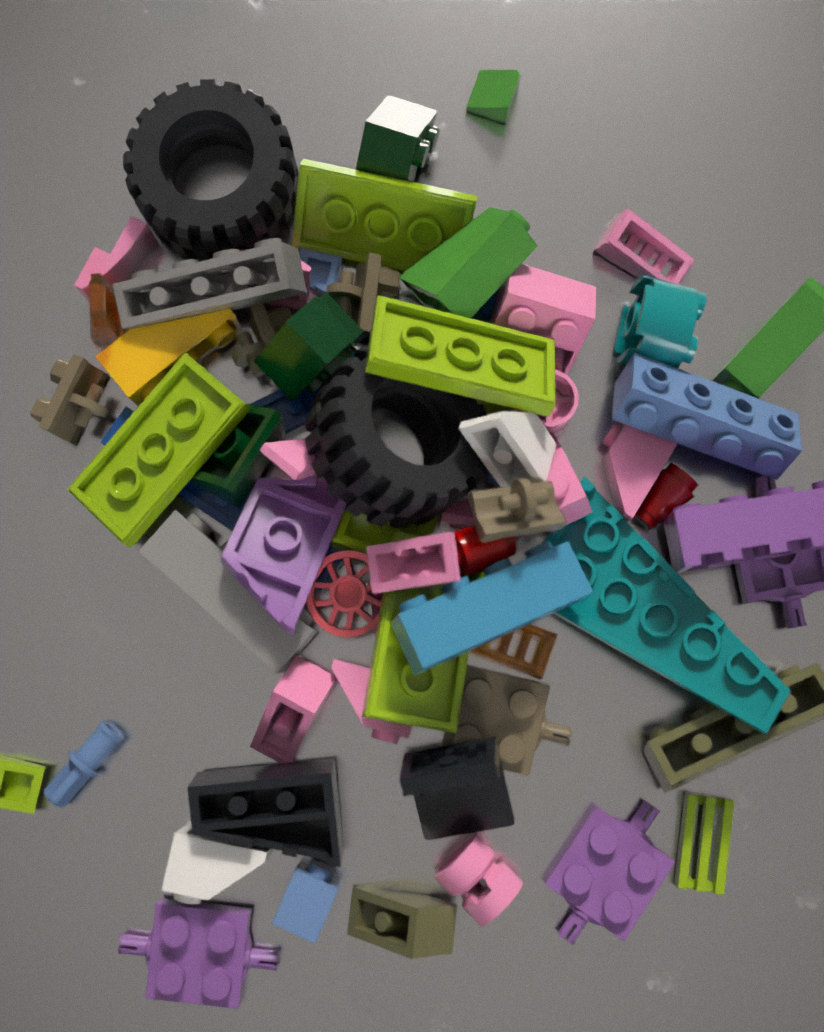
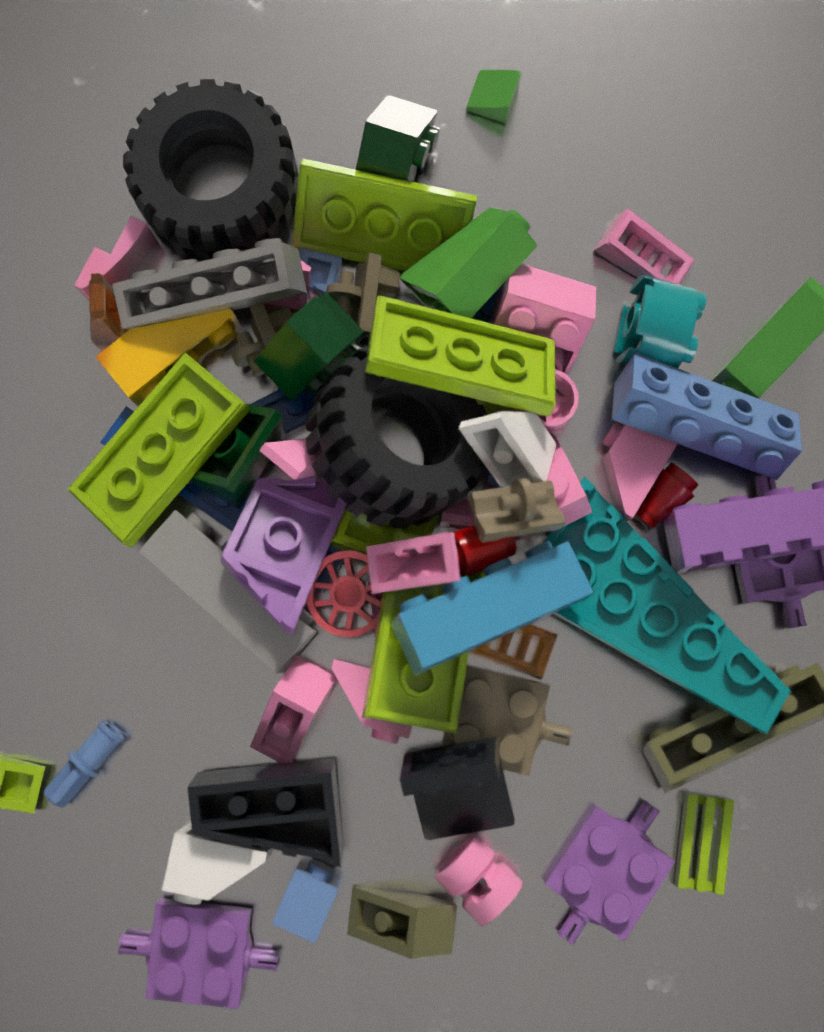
(74, 399): dark tan hips -> none

